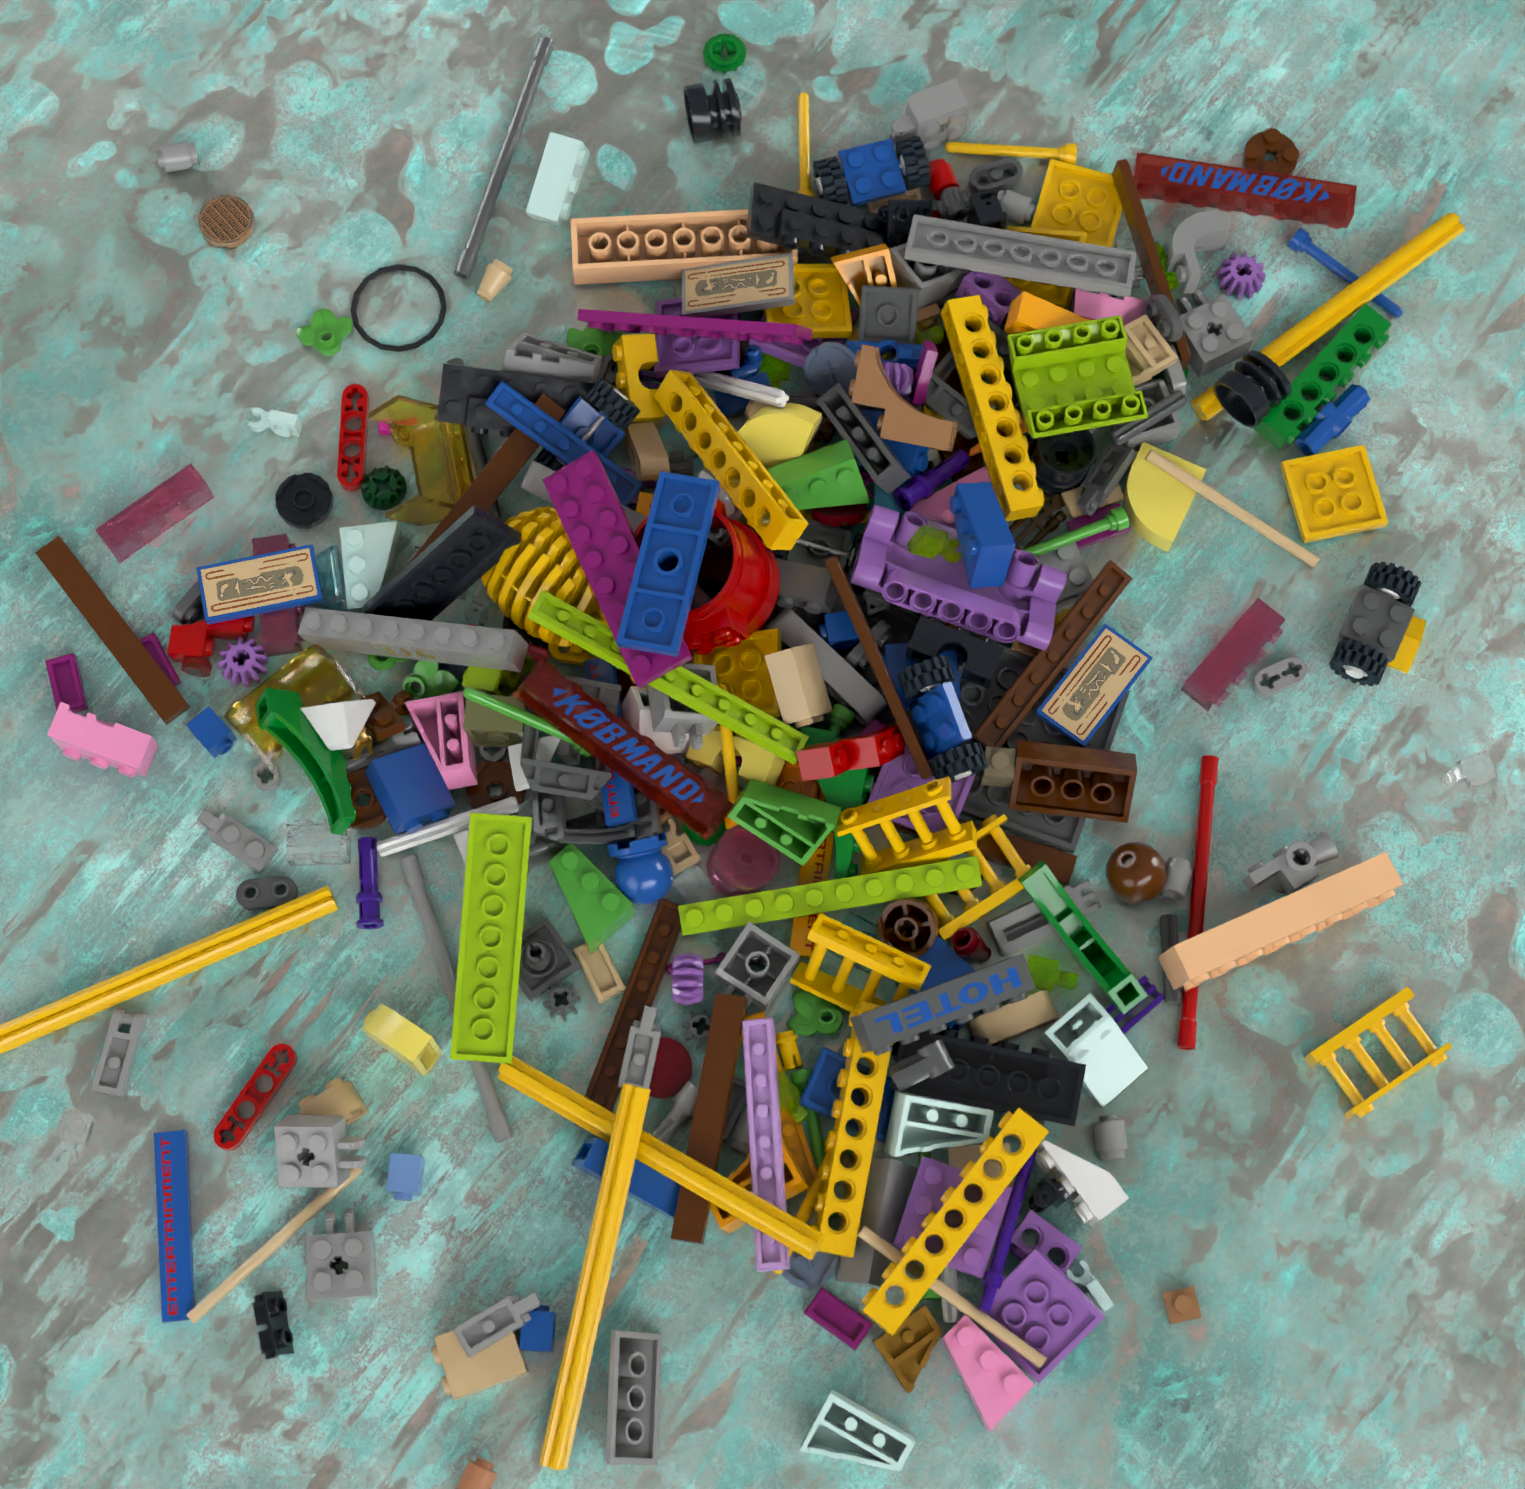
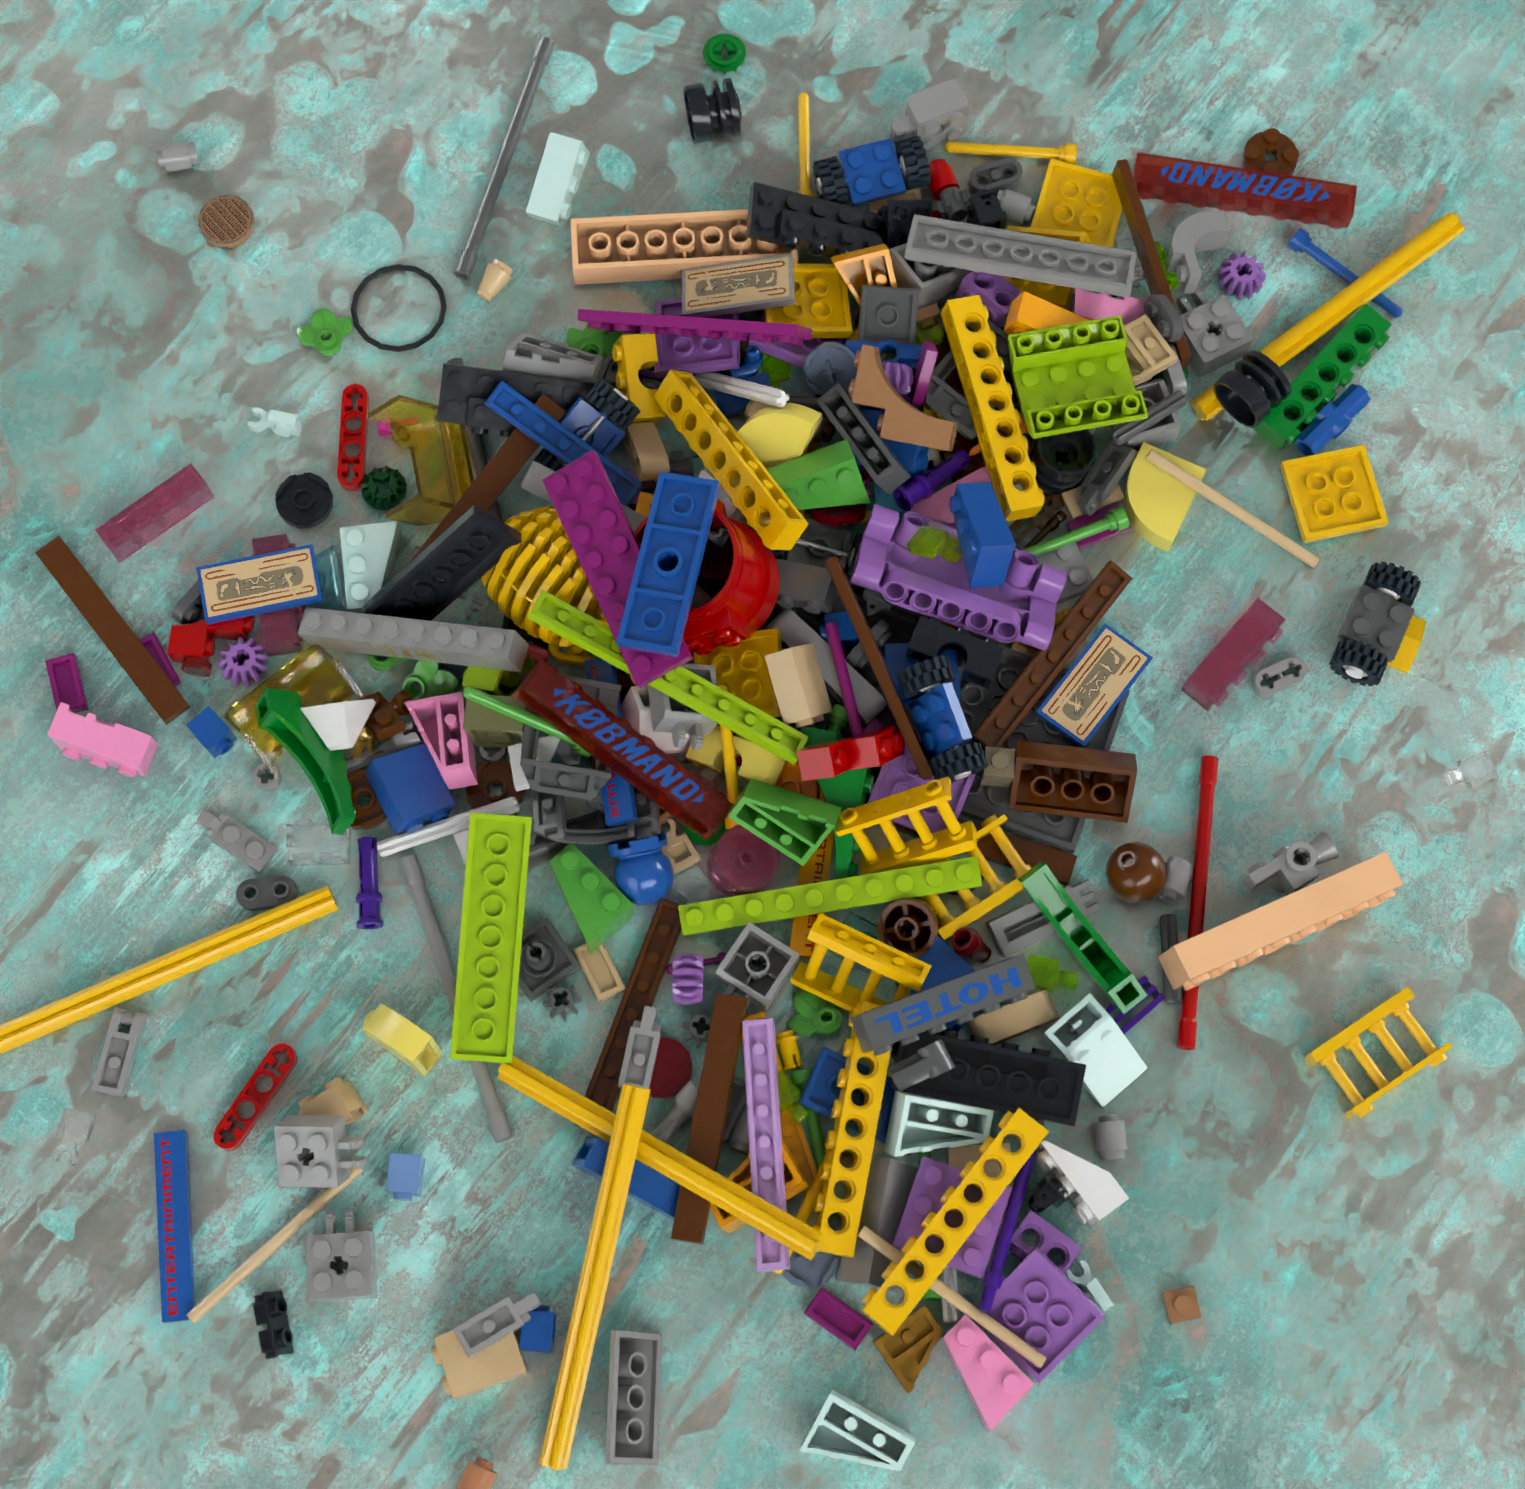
(844, 679): none -> magenta bar

